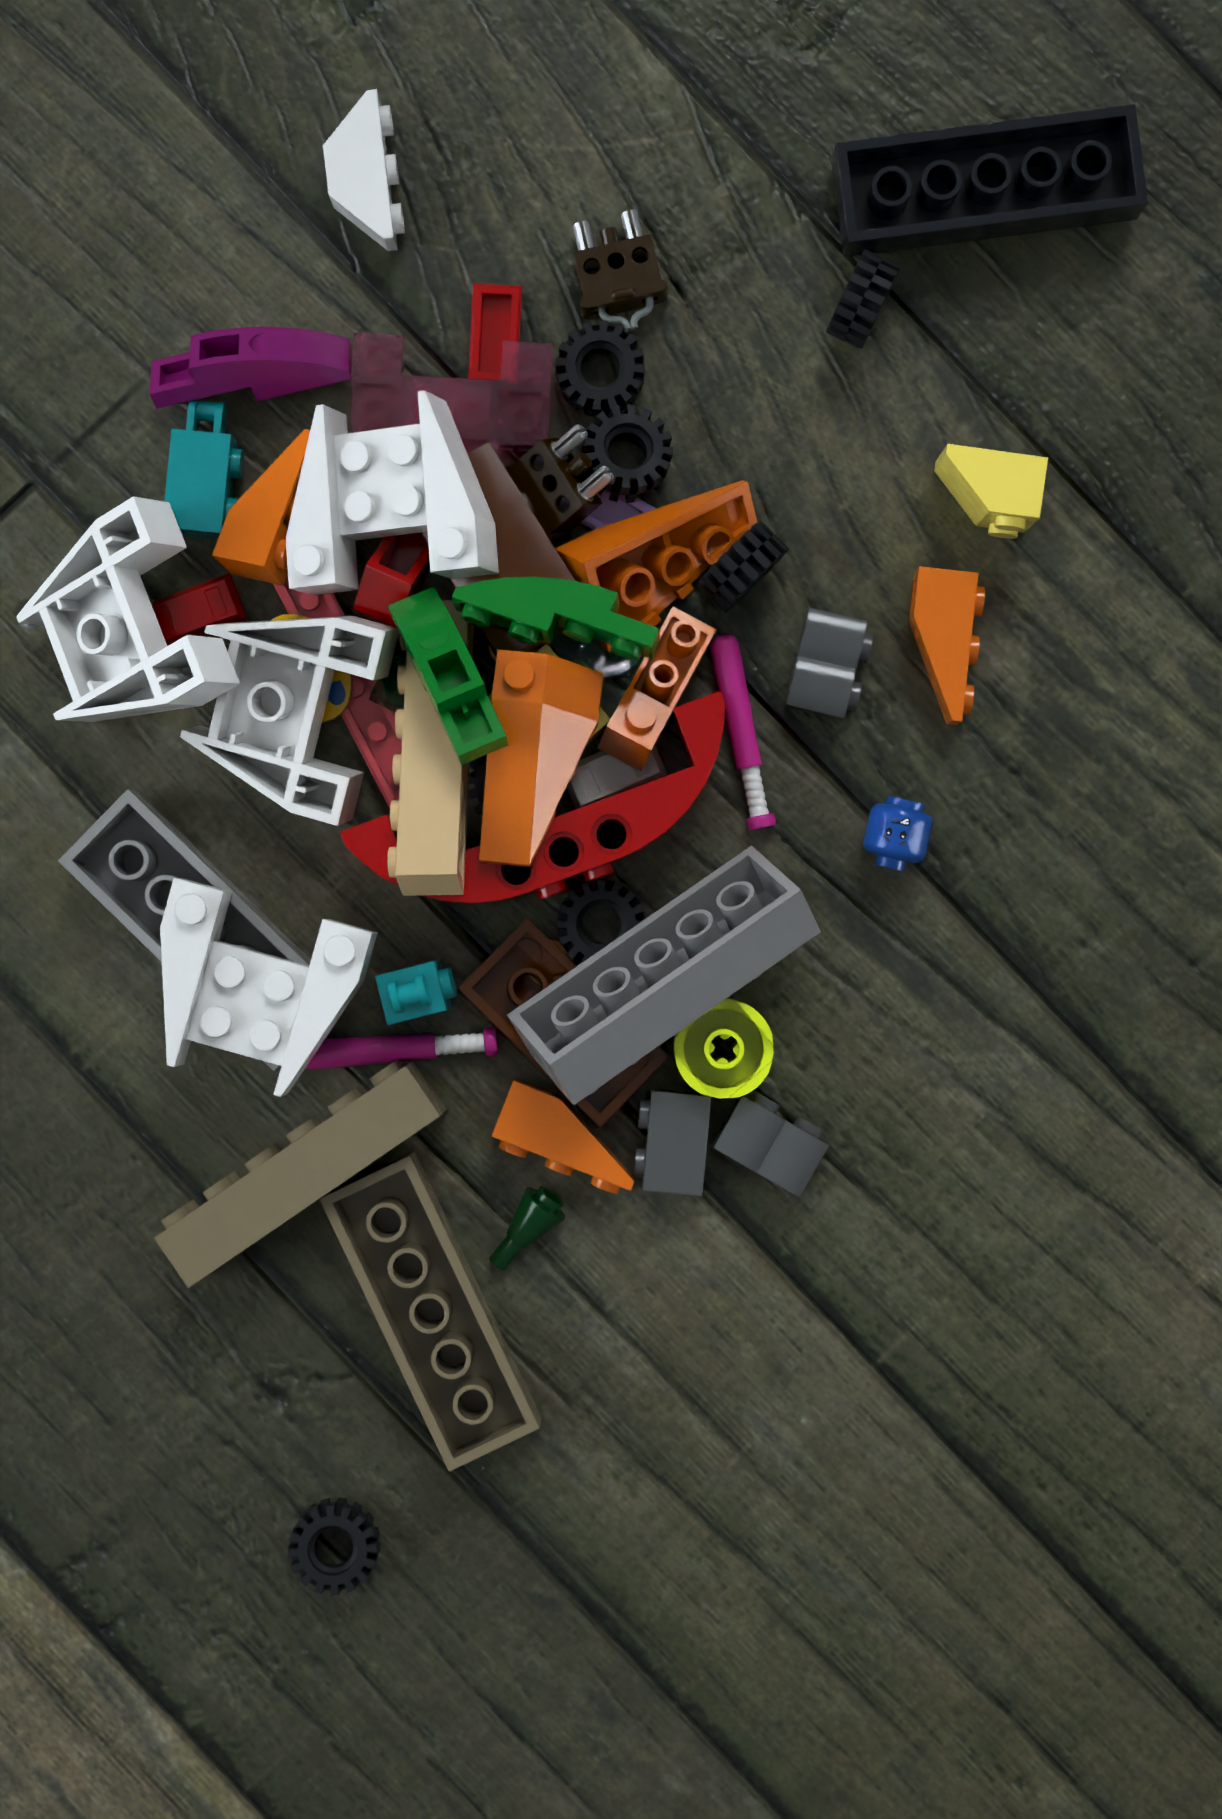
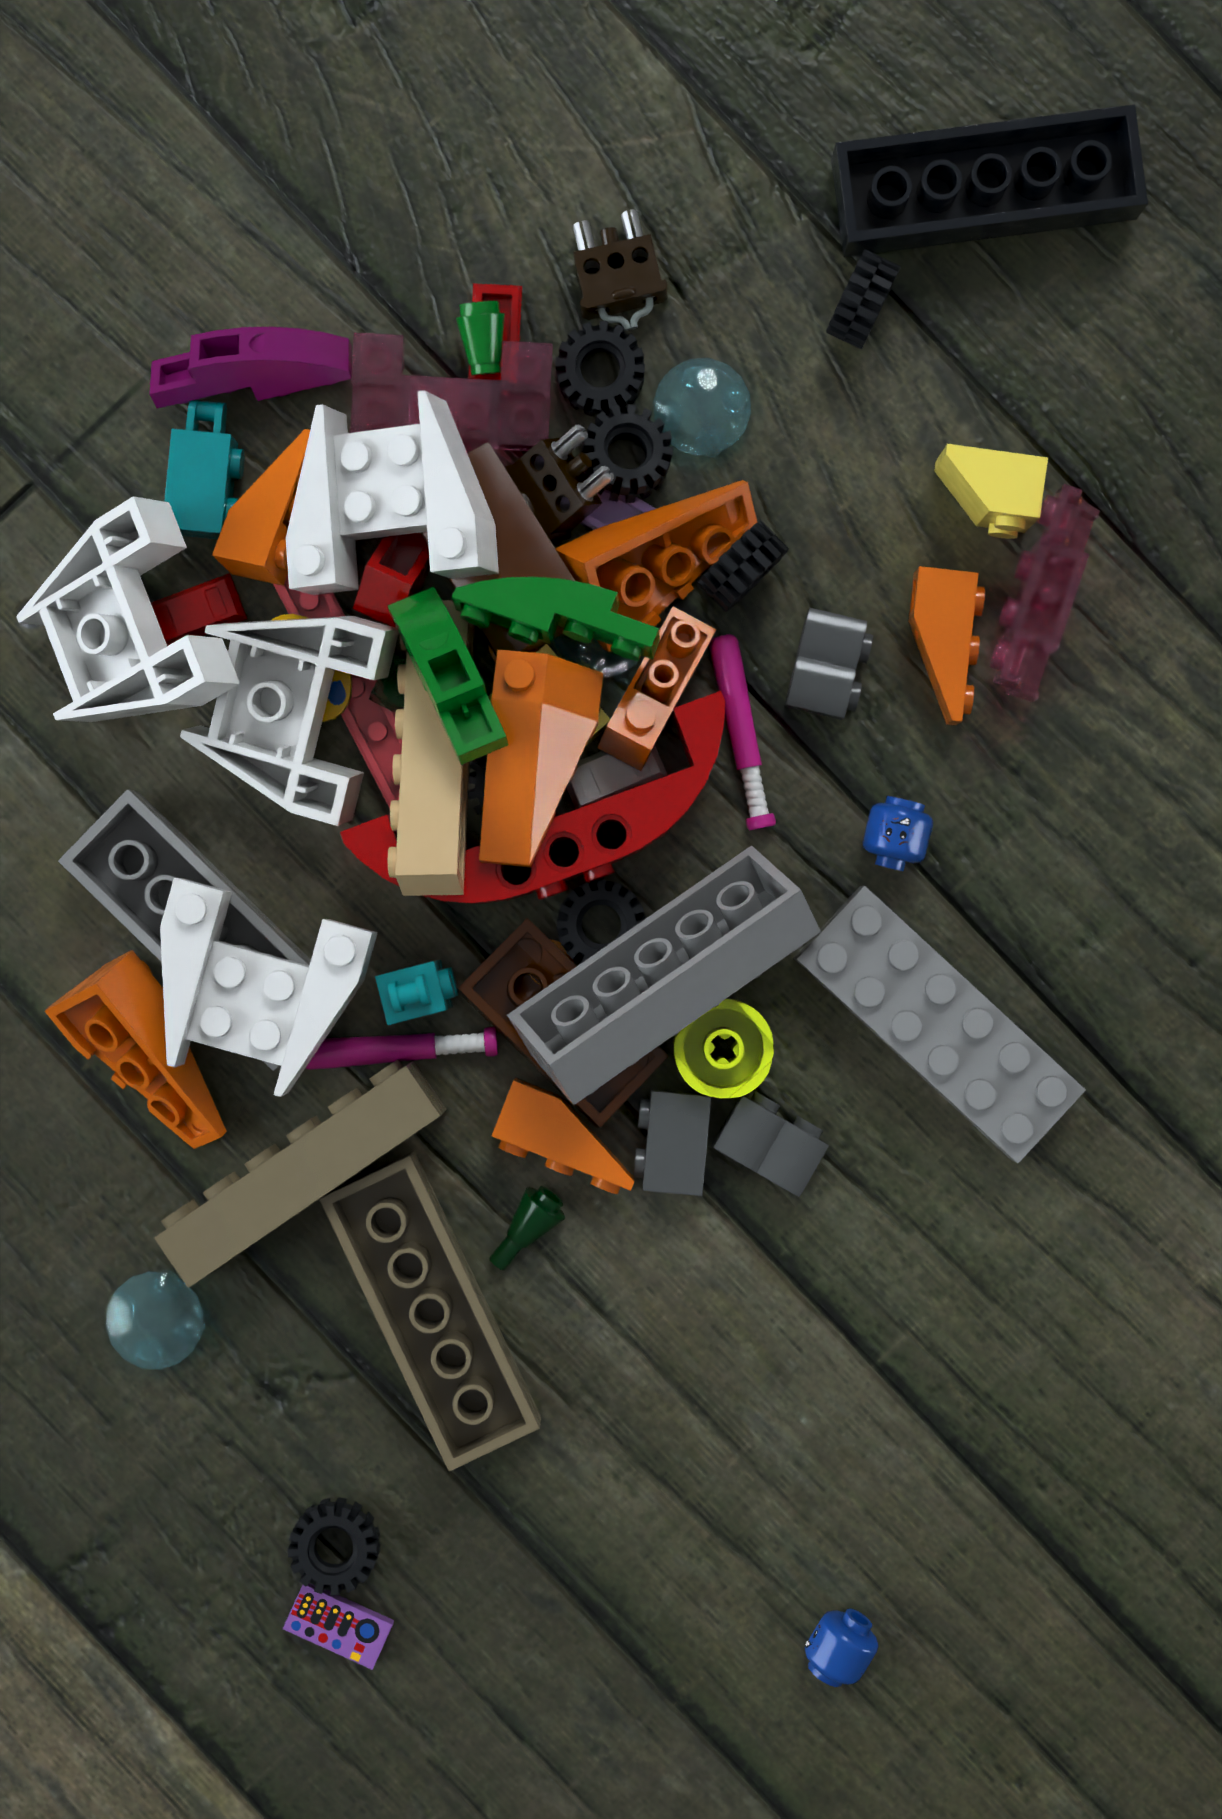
(123, 1023): none -> orange wedge
(154, 1320): none -> clear light blue dish
(339, 1625): none -> tile
(362, 171): white slope -> none
(482, 335): none -> green cone
(703, 406): none -> clear light blue dish
(841, 1647): none -> blue head
(939, 1024): none -> light grey brick
(1045, 594): none -> clear pink bracket

